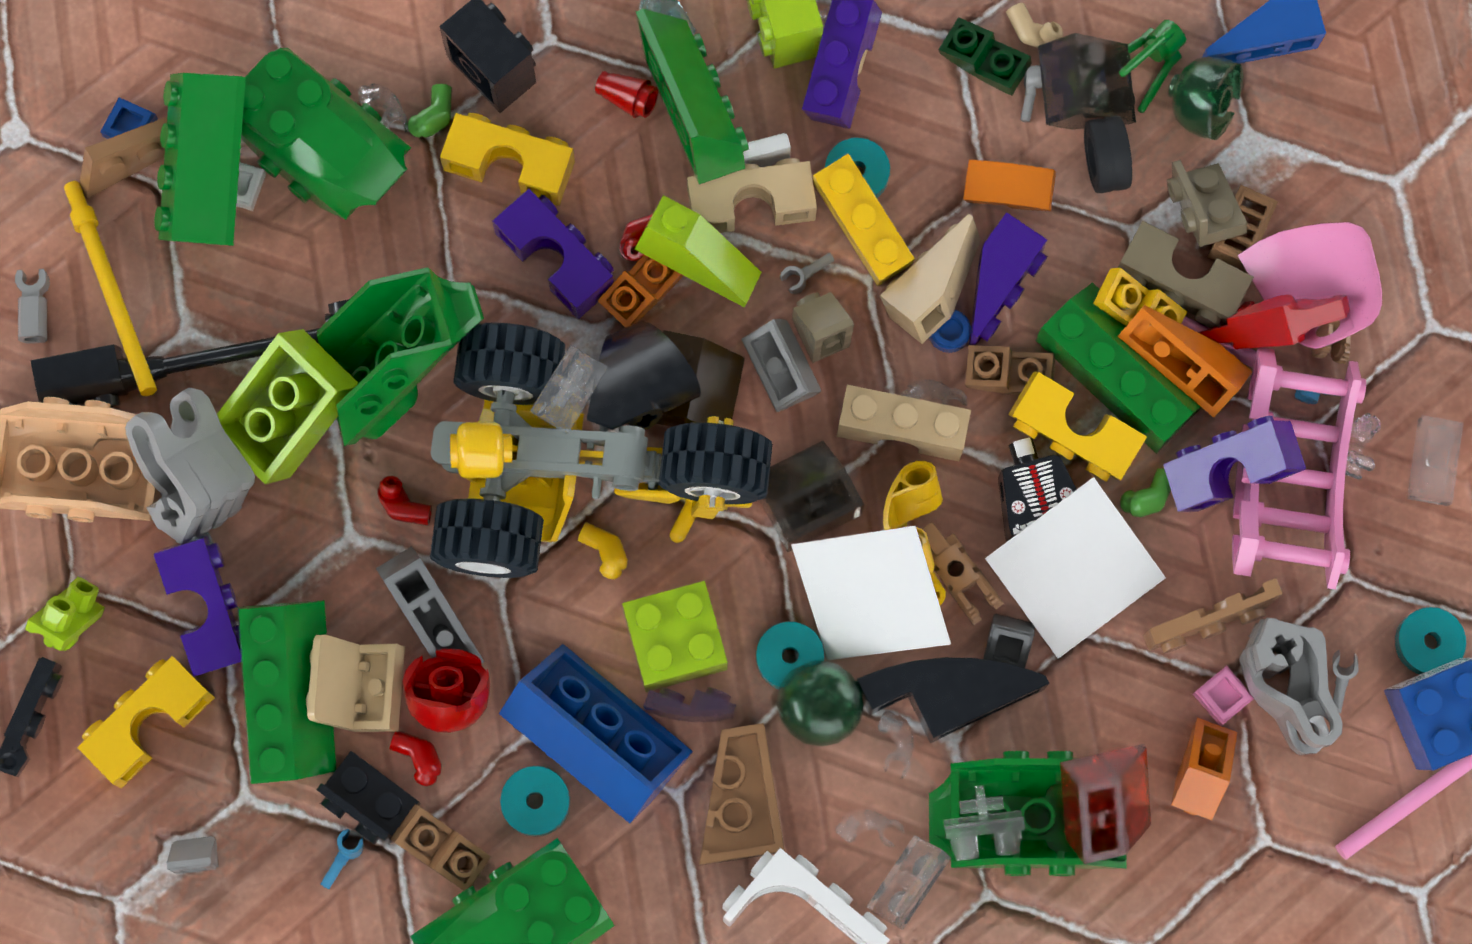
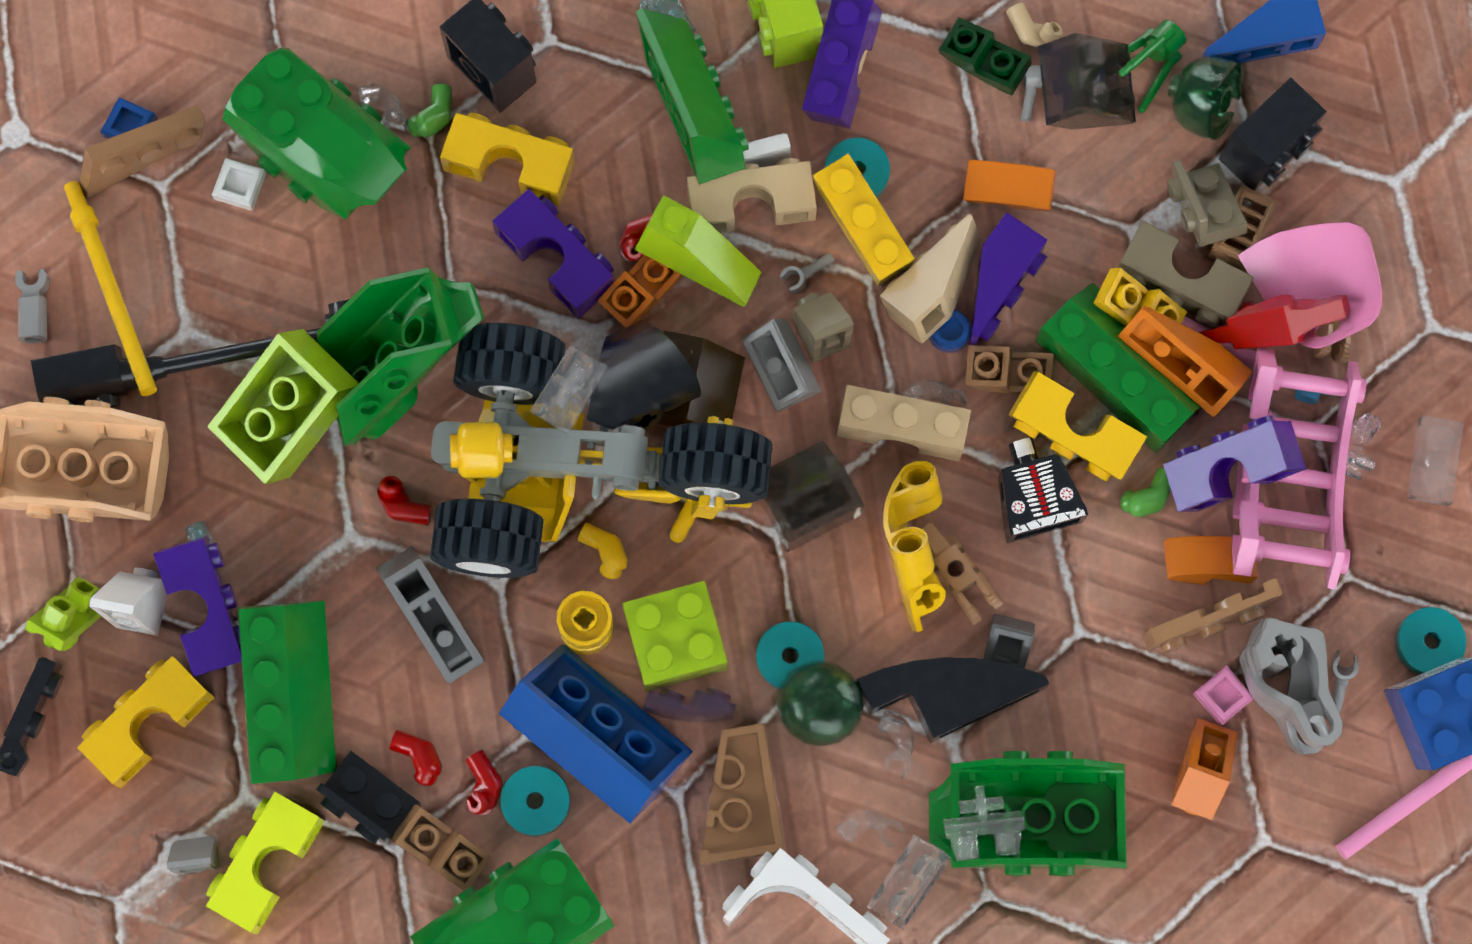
(132, 601): none -> white slope
(190, 465): light grey piece -> none
(200, 158): green slope -> none
(277, 827): none -> neon yellow arch
(341, 858): dark azure hand -> none
(355, 685): tan bracket -> none
(447, 690): red cylinder -> none
(487, 784): none -> red arm
(585, 622): none -> yellow wheel
(628, 93): red cone -> none
(871, 593): white sticker -> none
(1075, 567): white sticker -> none
(1106, 802): clear red slope -> none
(1108, 154): black tyre -> none
(1202, 559): none -> orange slope
(1273, 136): none -> black brick

